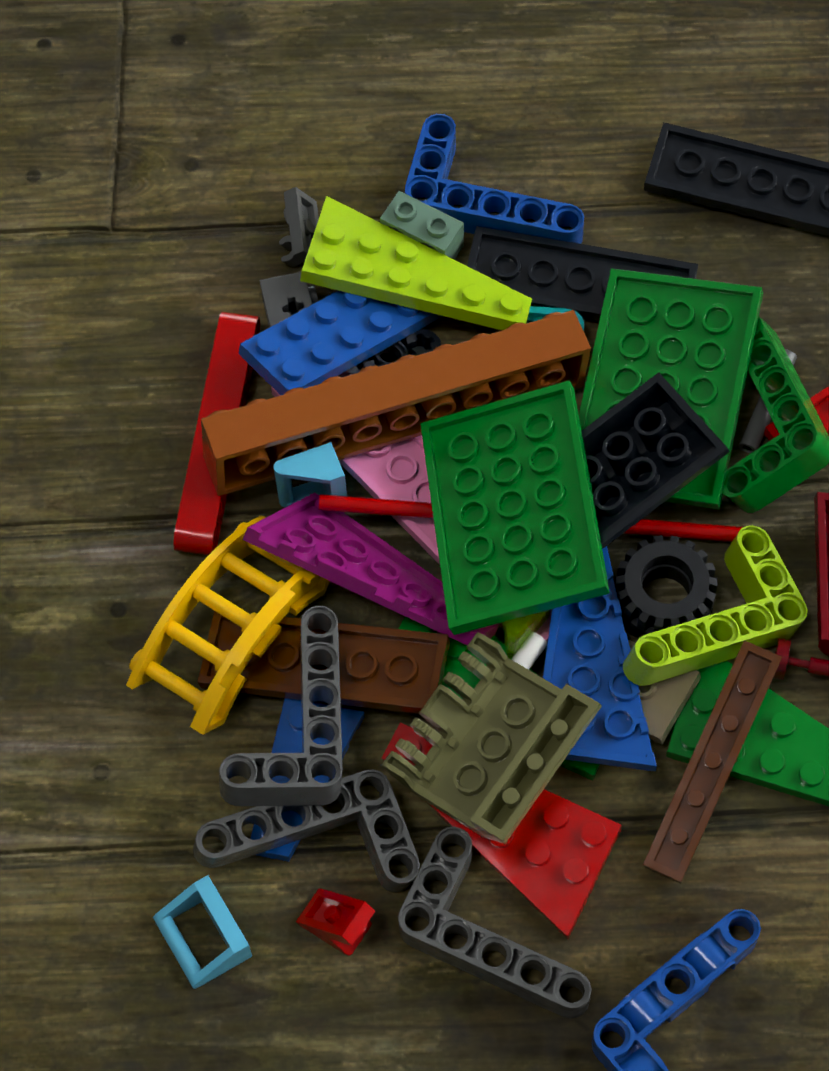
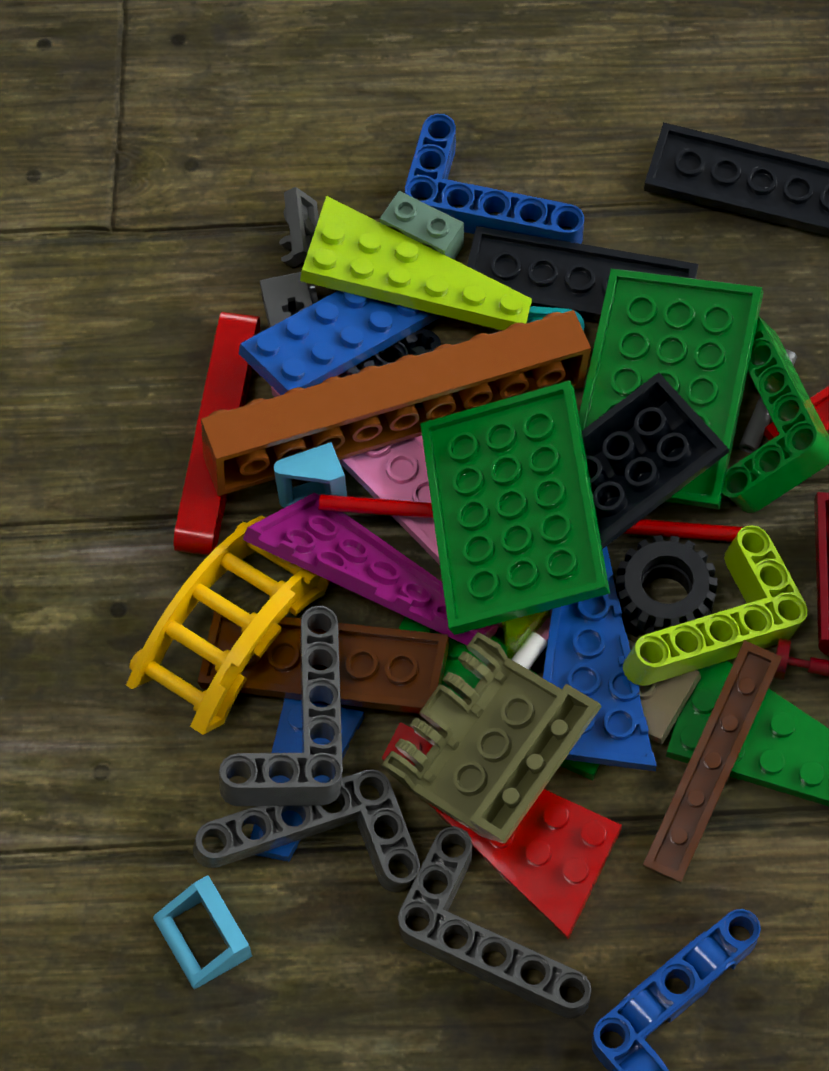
(337, 919): red slope -> none

